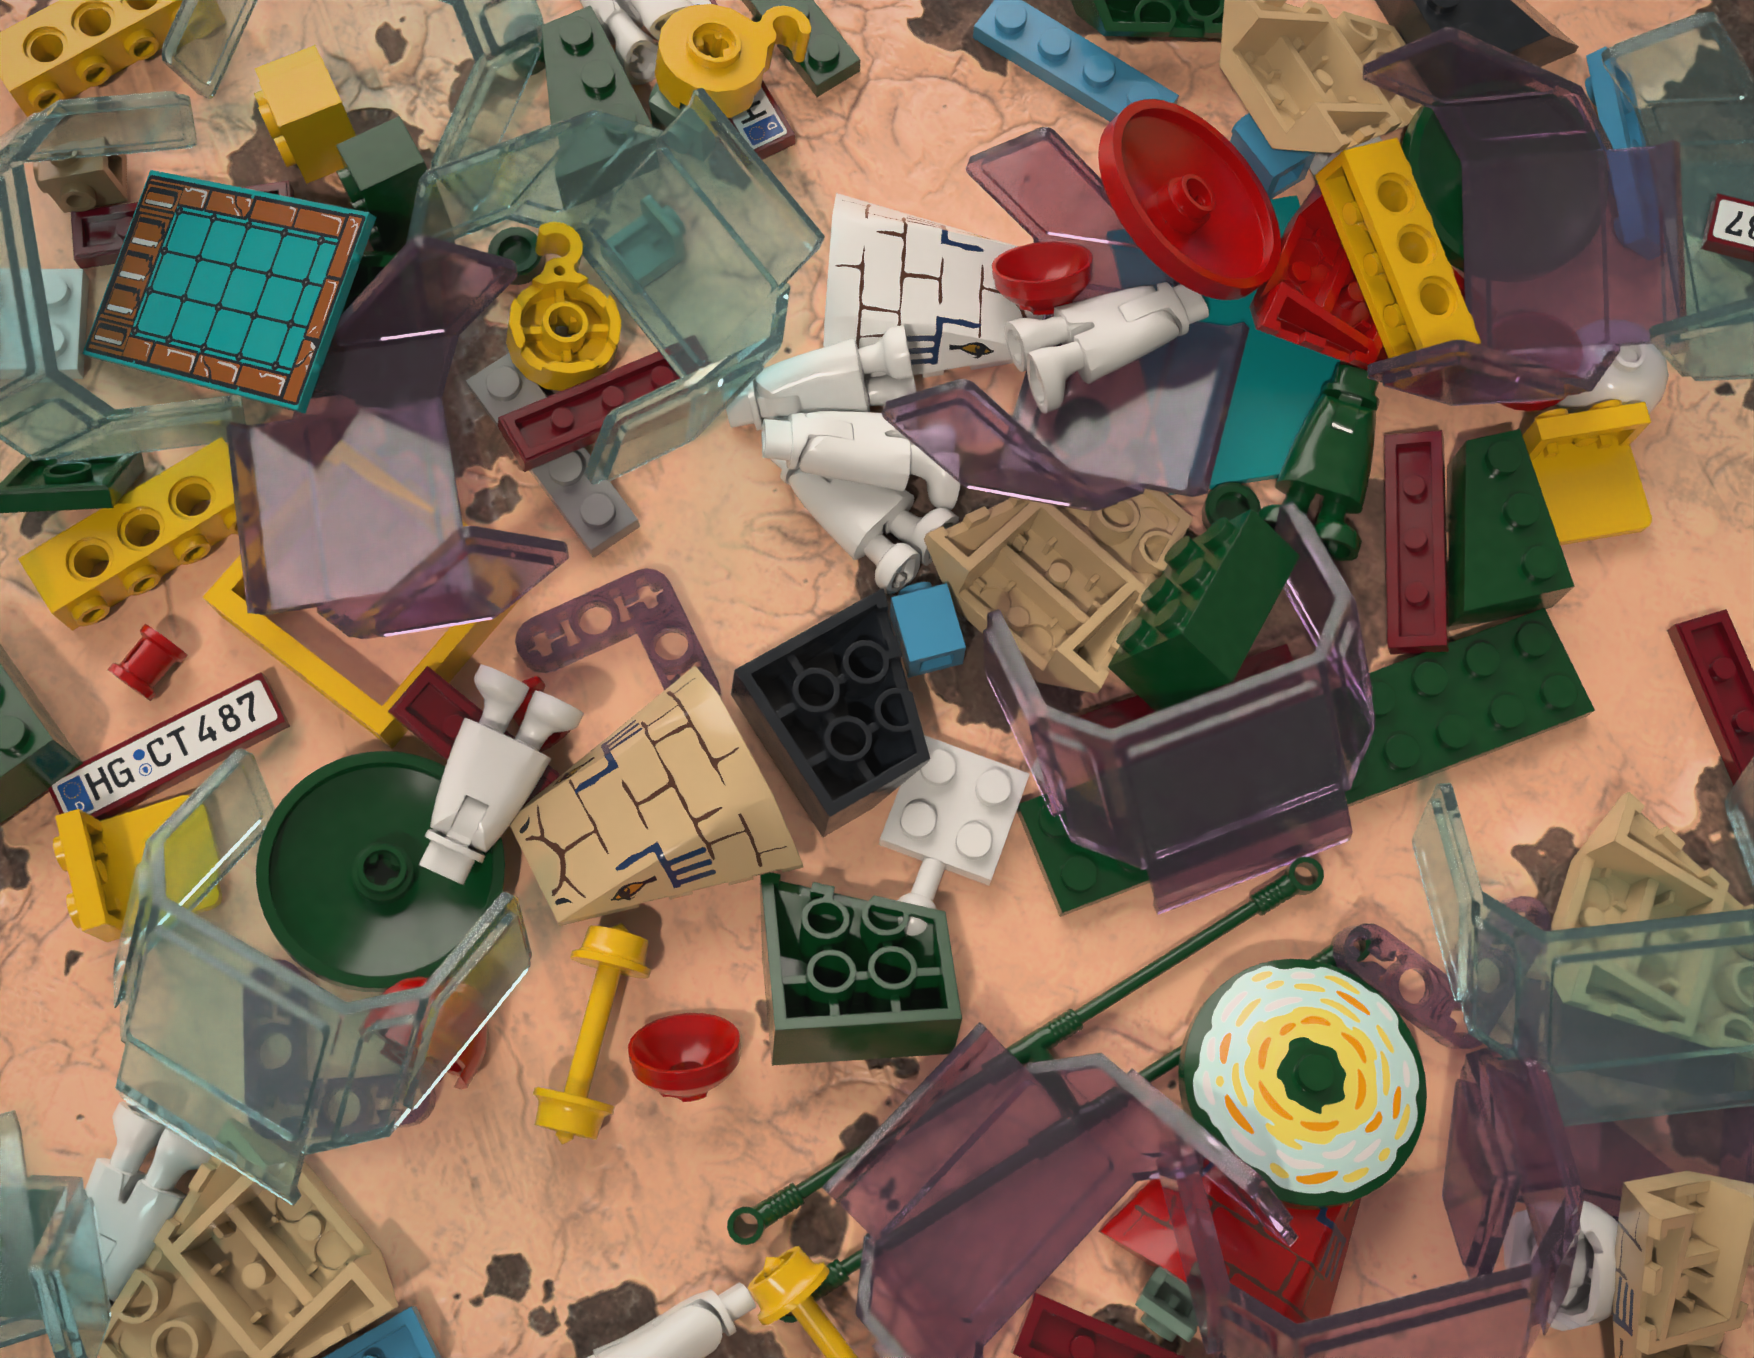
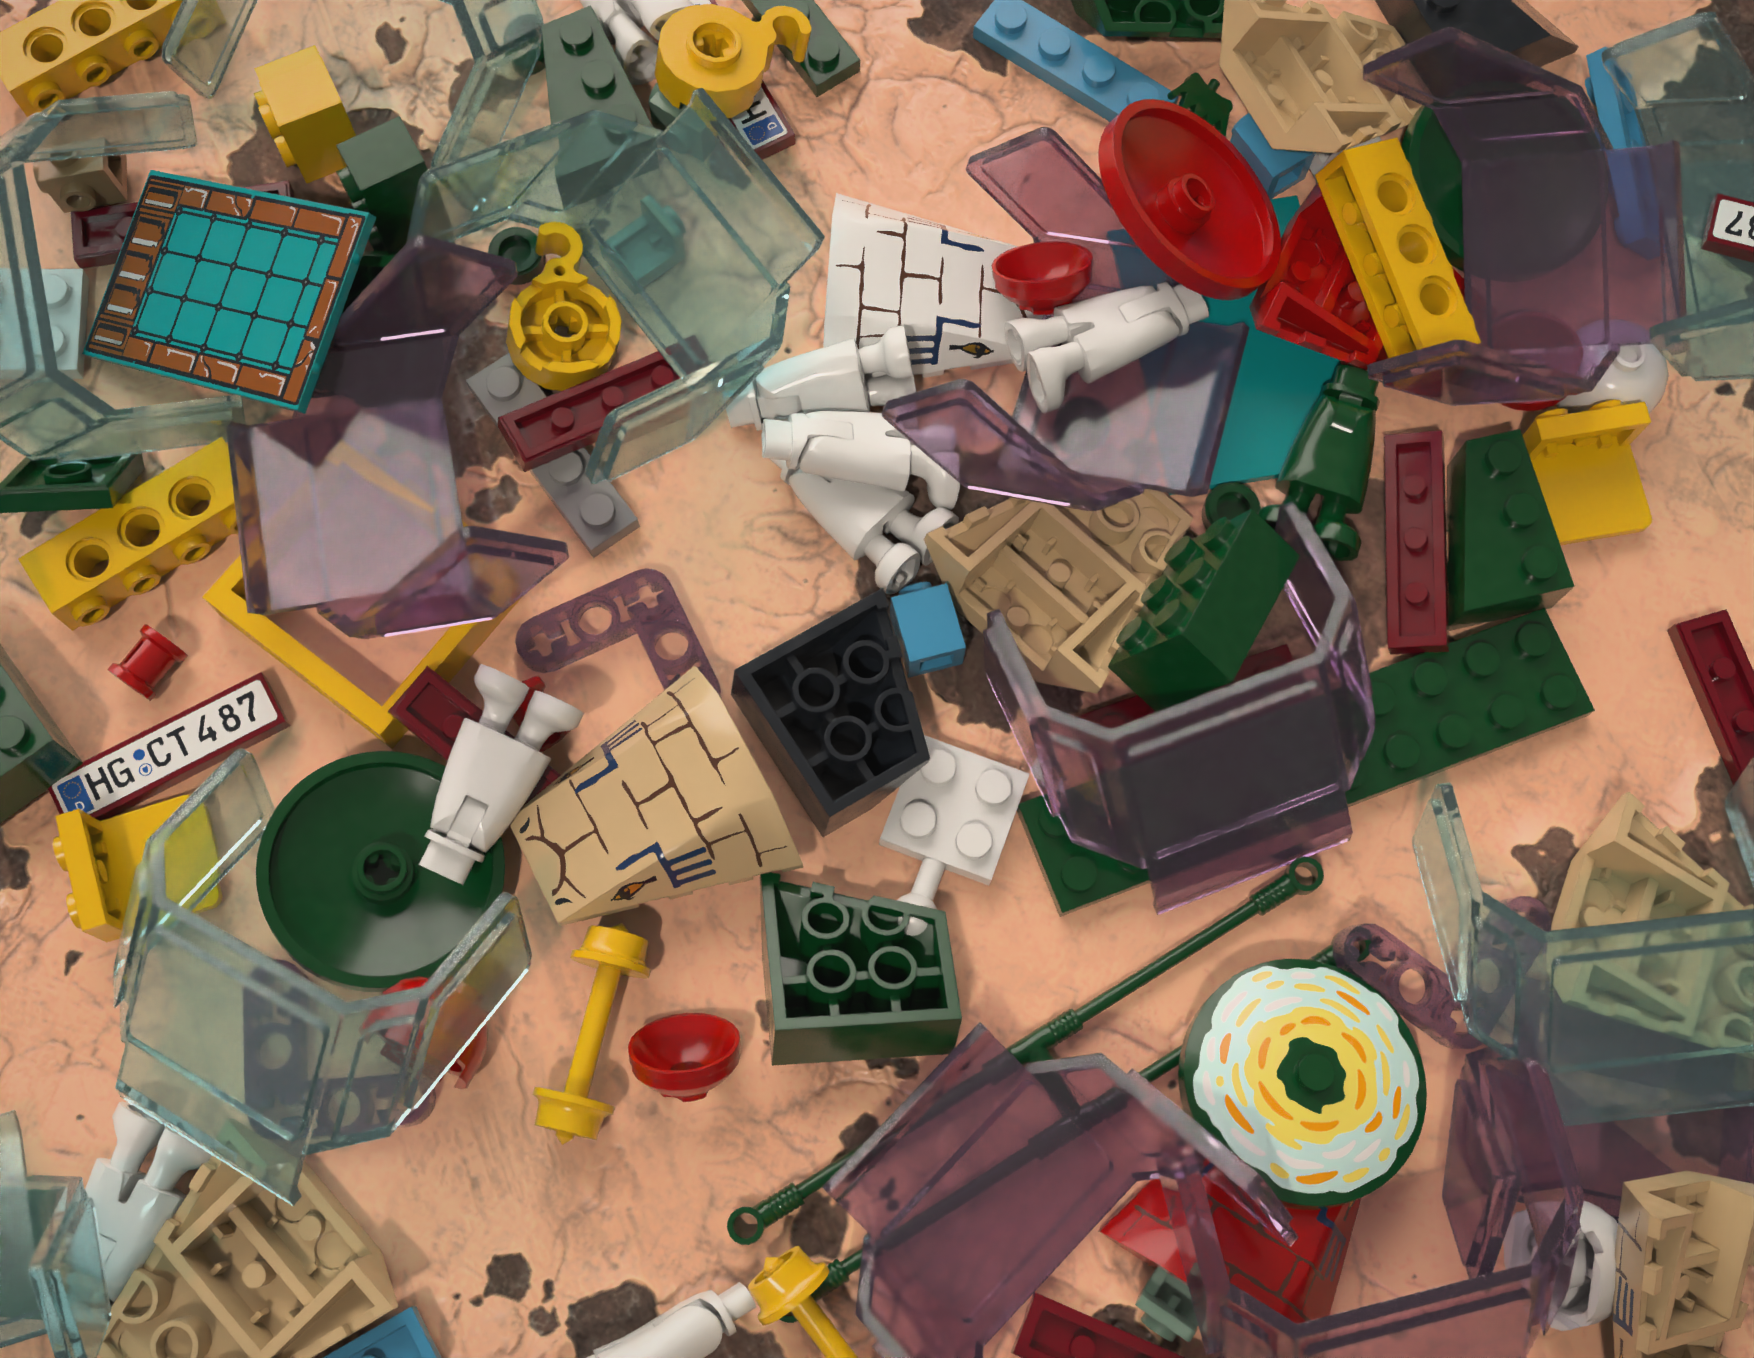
(1204, 101): none -> dark green piece

